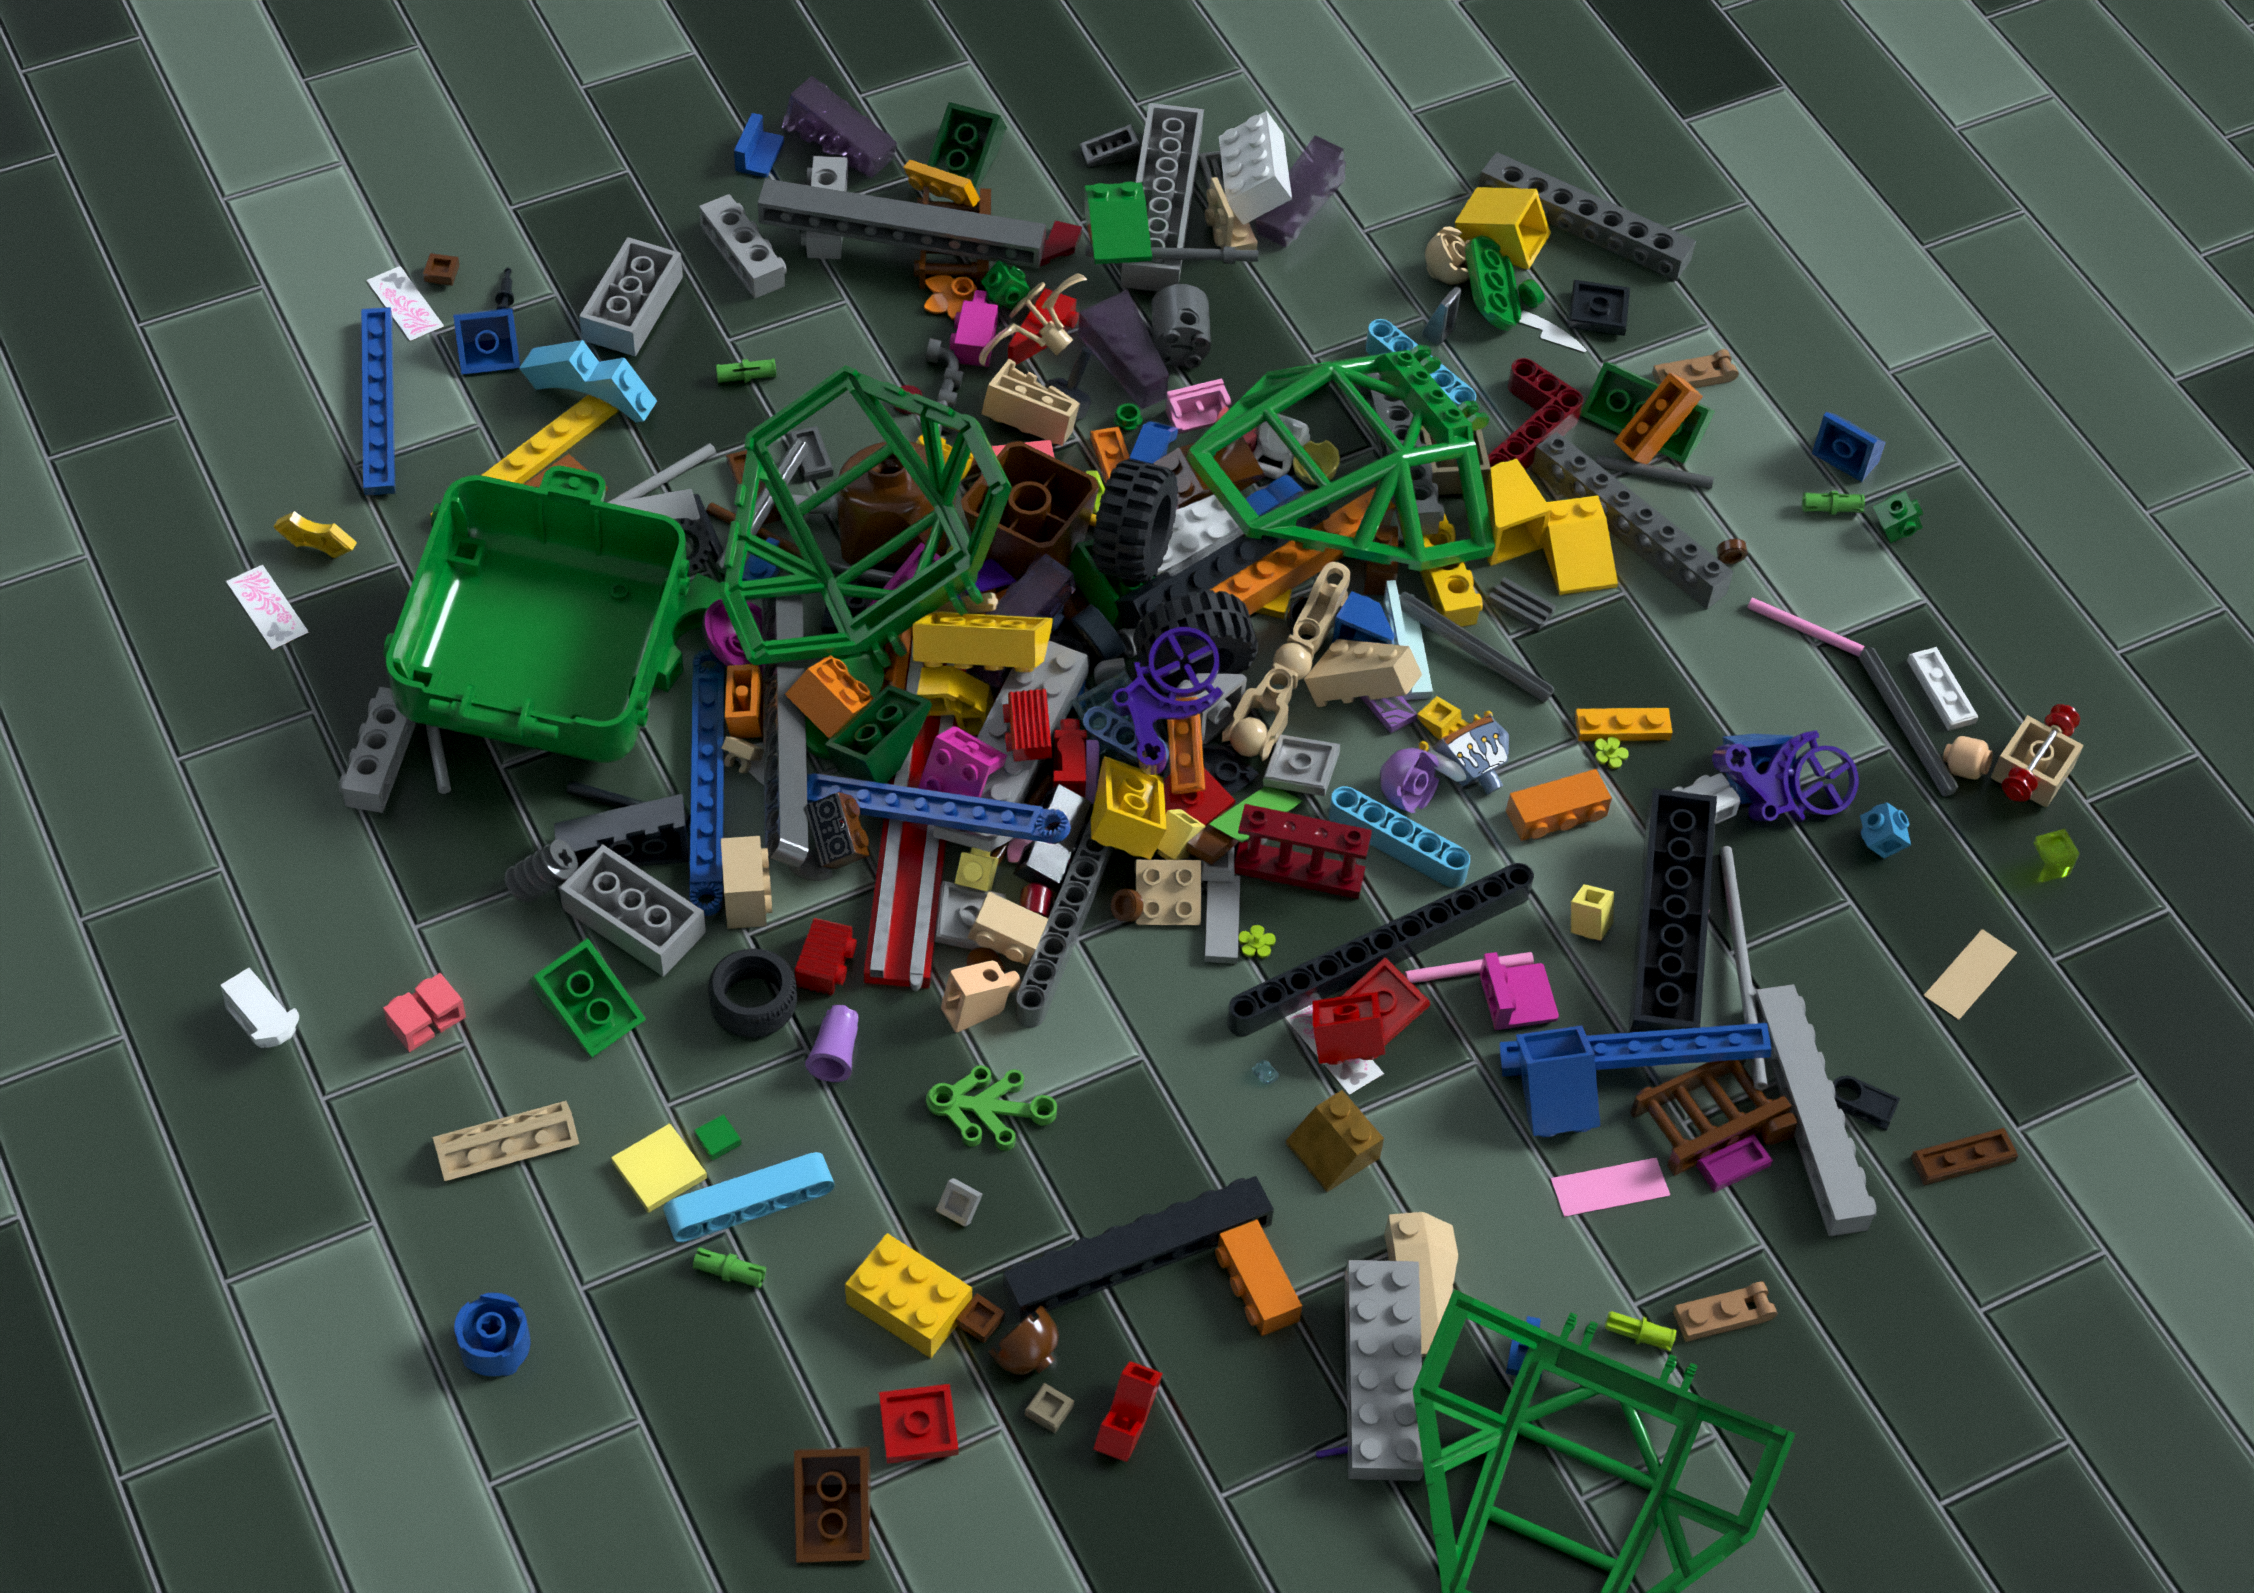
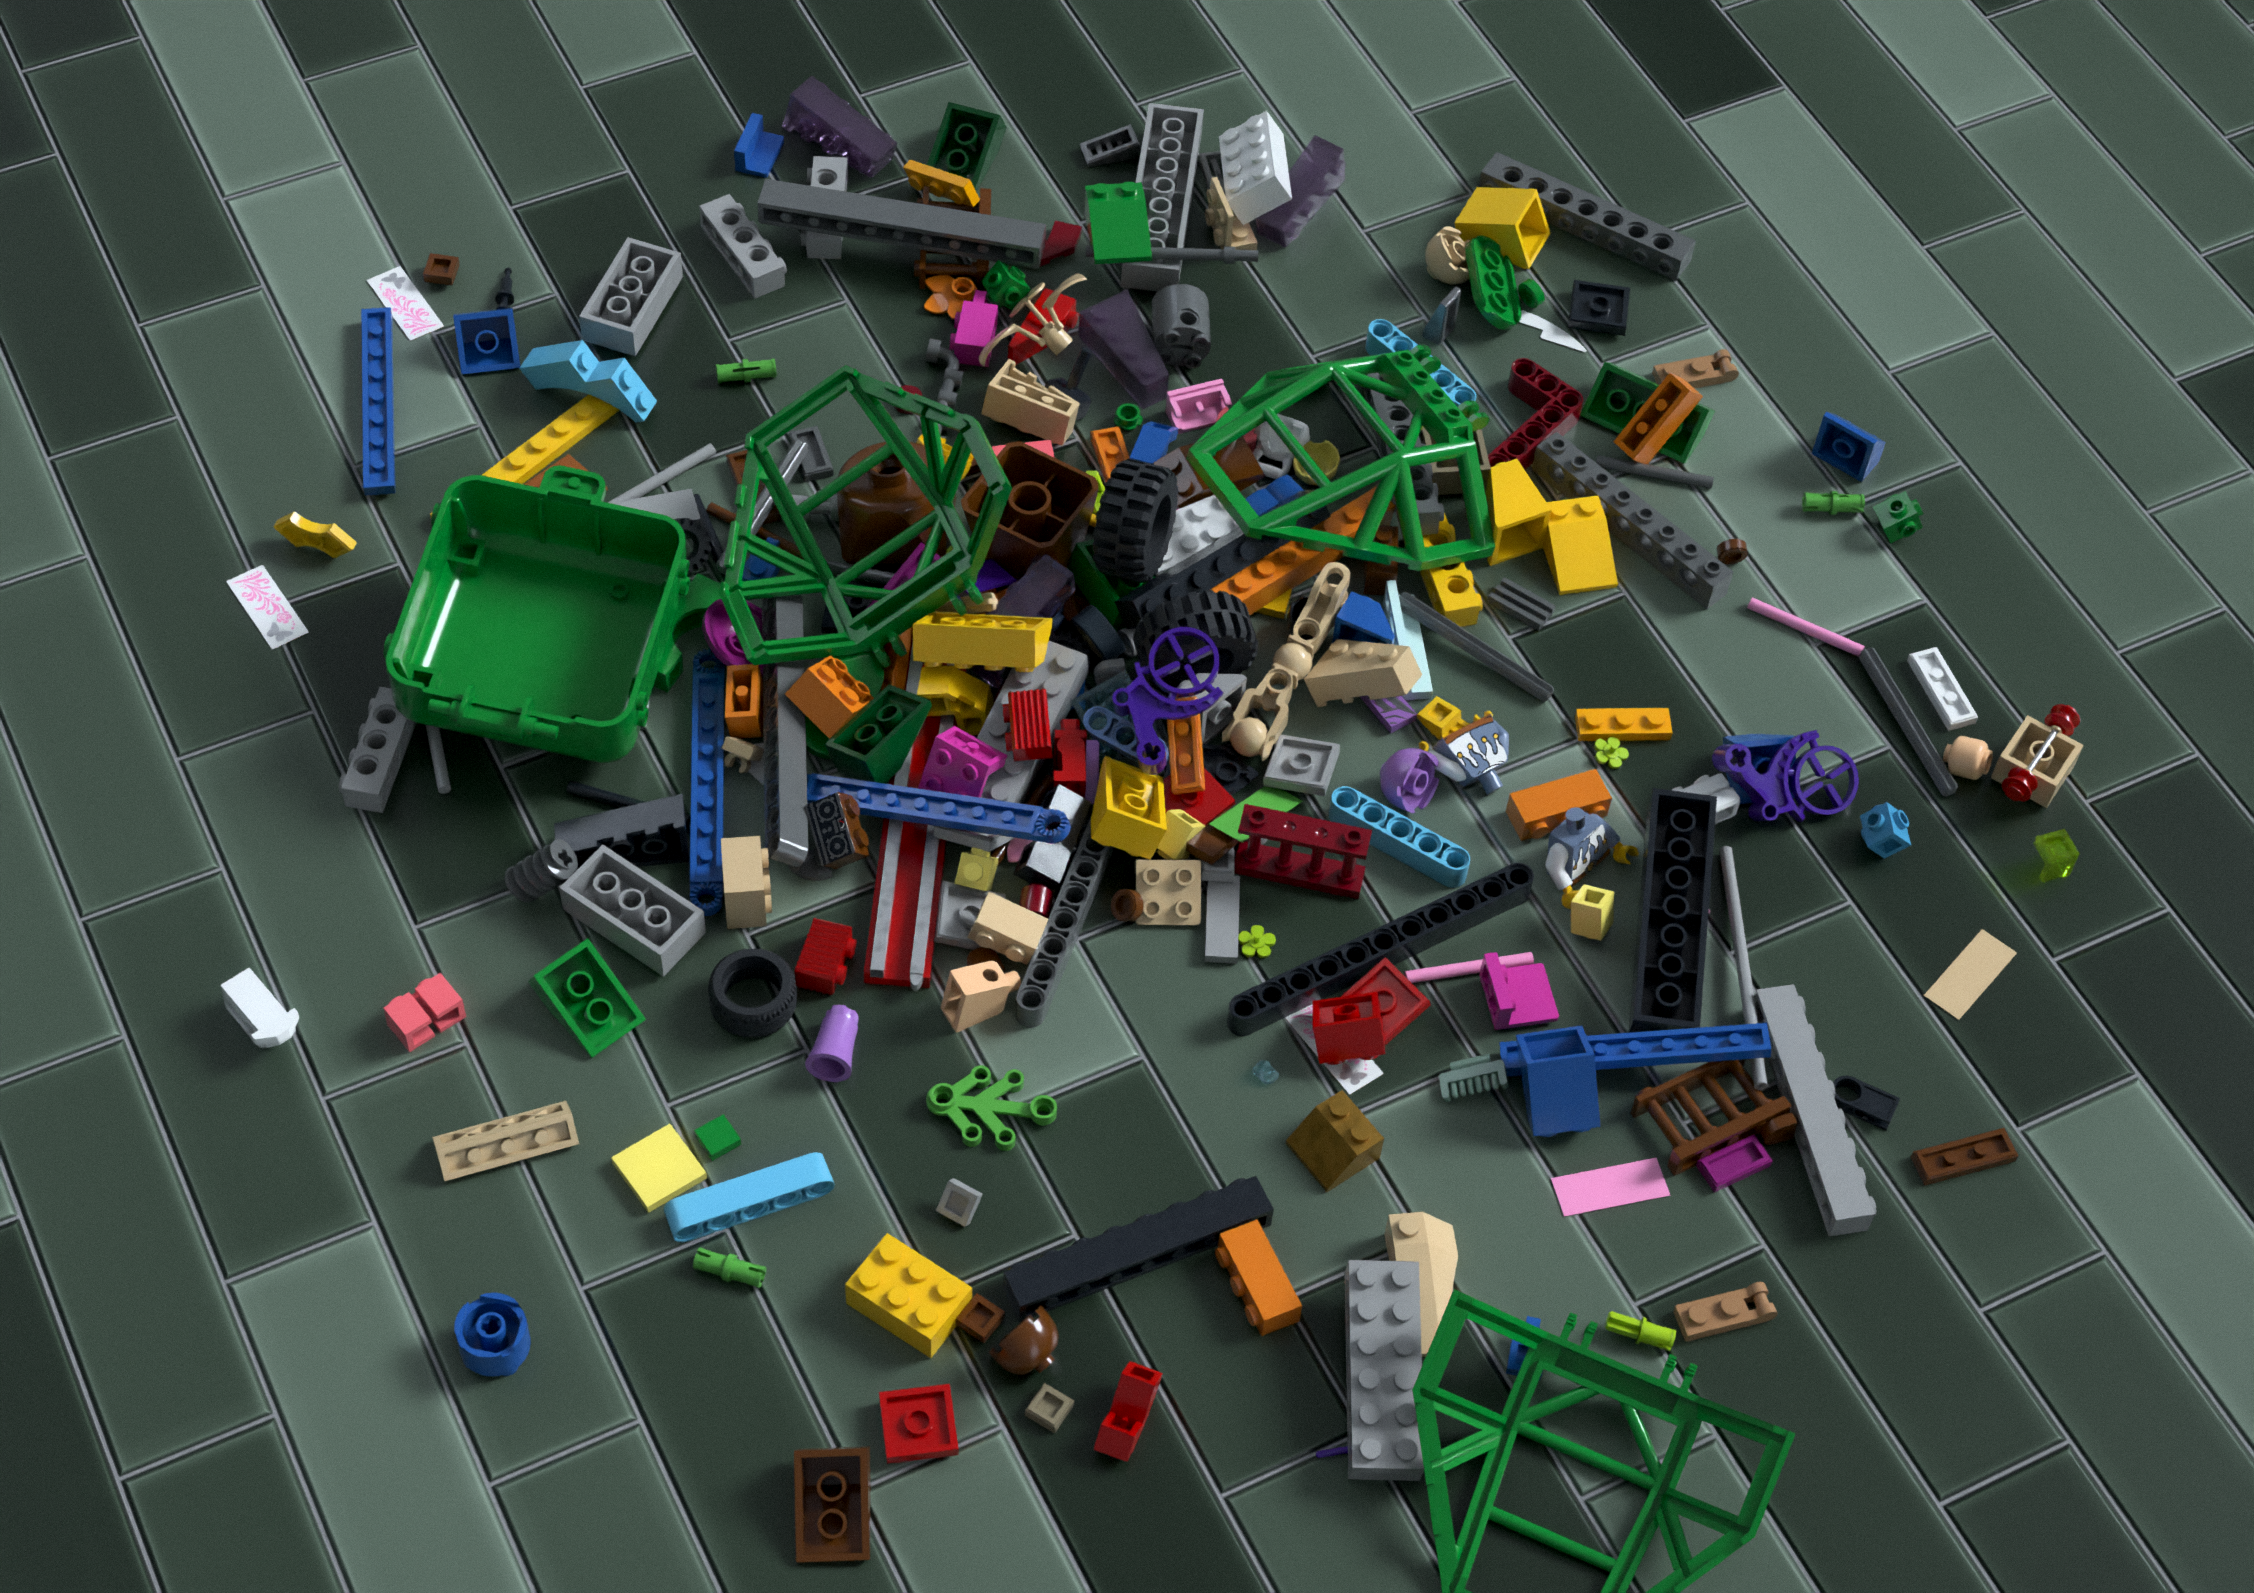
(1472, 1070): none -> sand green piece
(1579, 847): none -> torso

